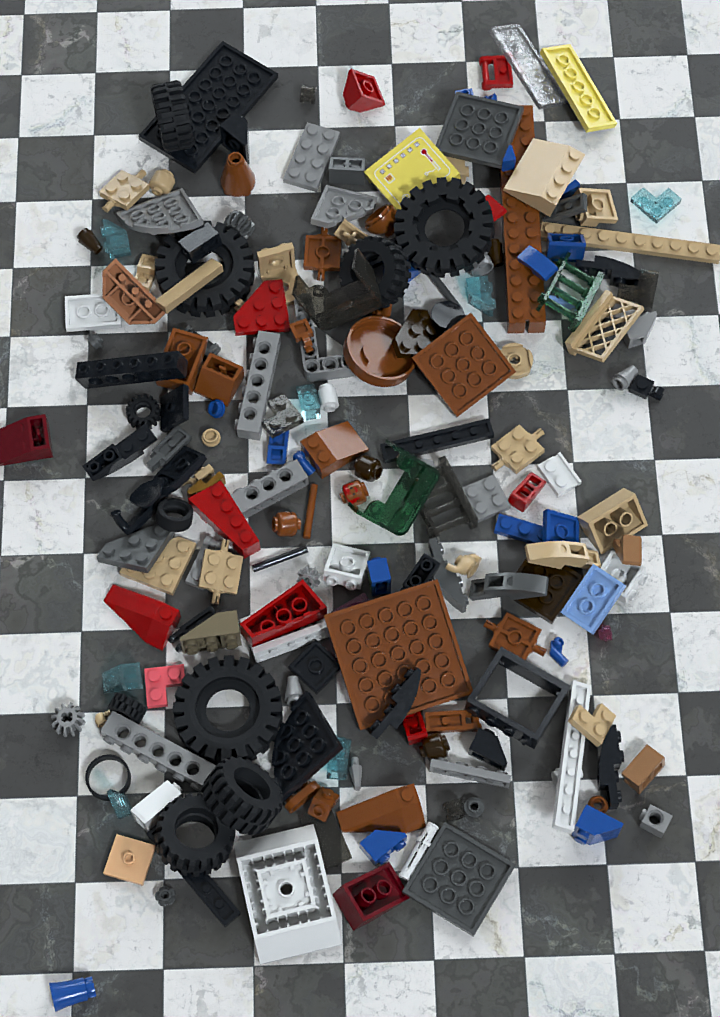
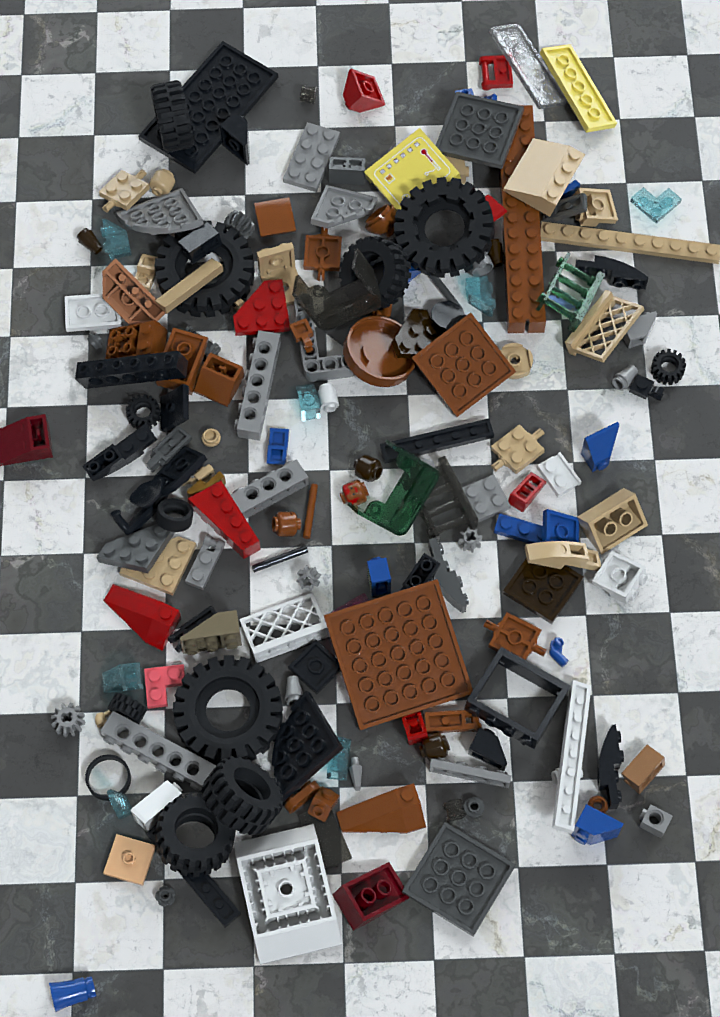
(136, 340): none -> dark orange slope
(216, 408): blue plate -> none
(220, 572): tan plate -> none
(237, 176): dark orange cone -> none
(275, 217): none -> dark orange slope
(284, 614): red wedge -> none
(285, 416): clear smoke plate -> none
(308, 468): blue arm -> none
(333, 448): dark orange slope -> none
(346, 566): white plate -> none
(349, 233): tan hips -> none
(381, 844): blue slope -> none
(403, 696): black slope -> none
(419, 850): white pin -> none
(465, 565): tan piece -> none
(469, 535): none -> light grey gear
(509, 159): blue slope -> none
(509, 584): dark grey slope -> none
(537, 262): blue slope -> none
(560, 243): blue slope -> none
(592, 726): tan plate -> none
(593, 599): light blue plate -> none
(599, 447): none -> blue slope
(605, 633): clear pink plate -> none
(629, 549): medium nougat slope -> none
(644, 292): clear smoke plate -> none
(663, 375): none -> black tyre

